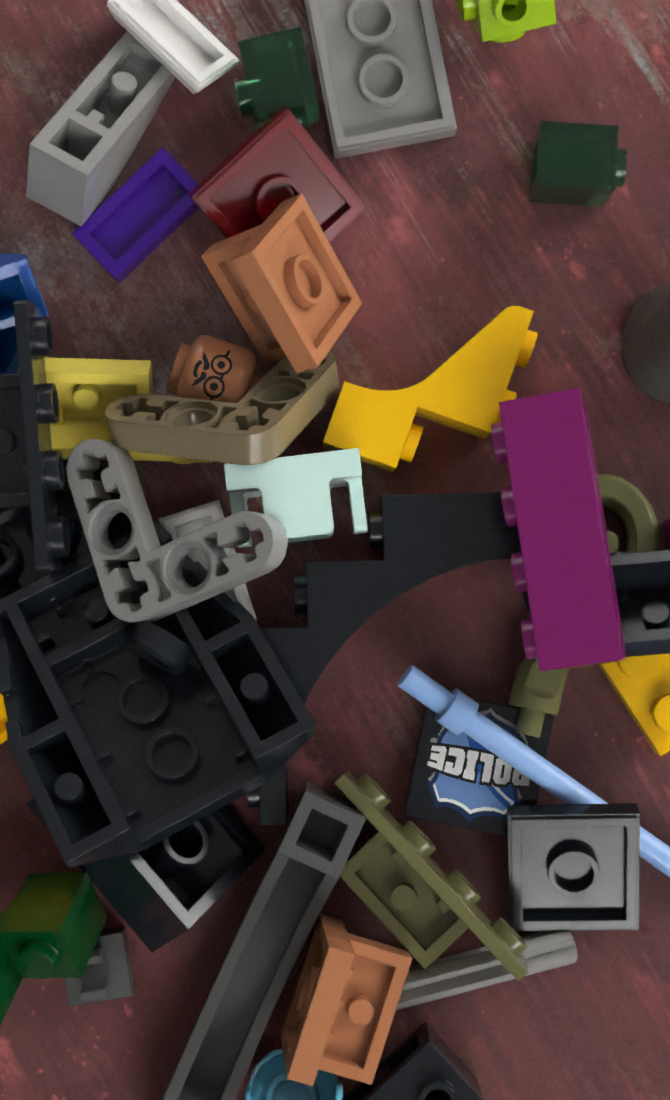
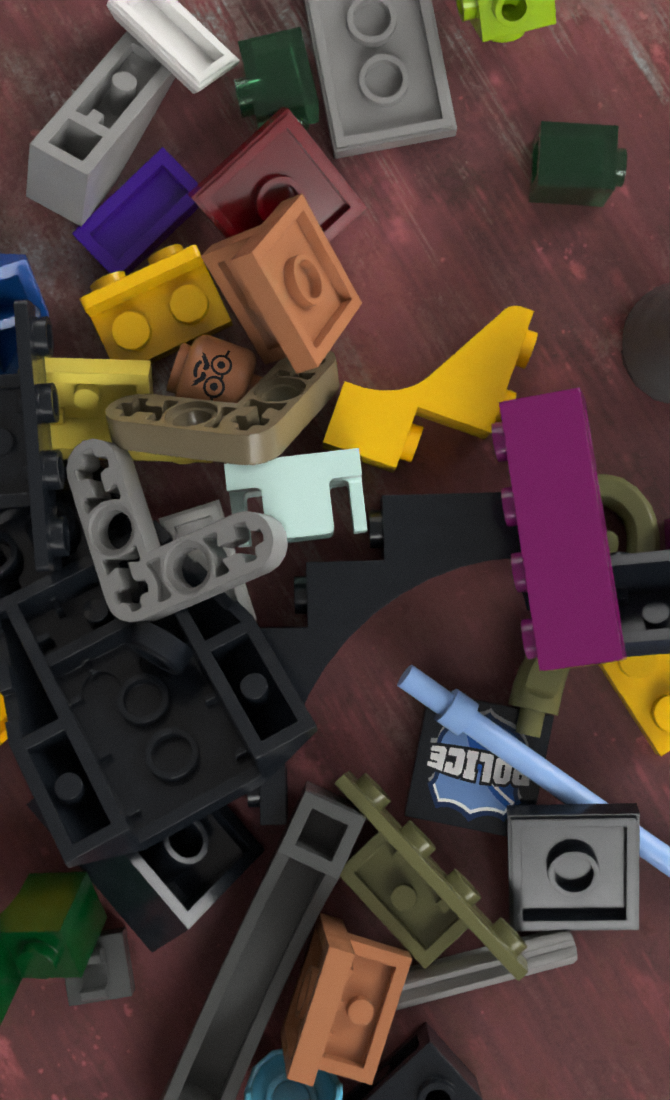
(156, 306): none -> yellow bracket

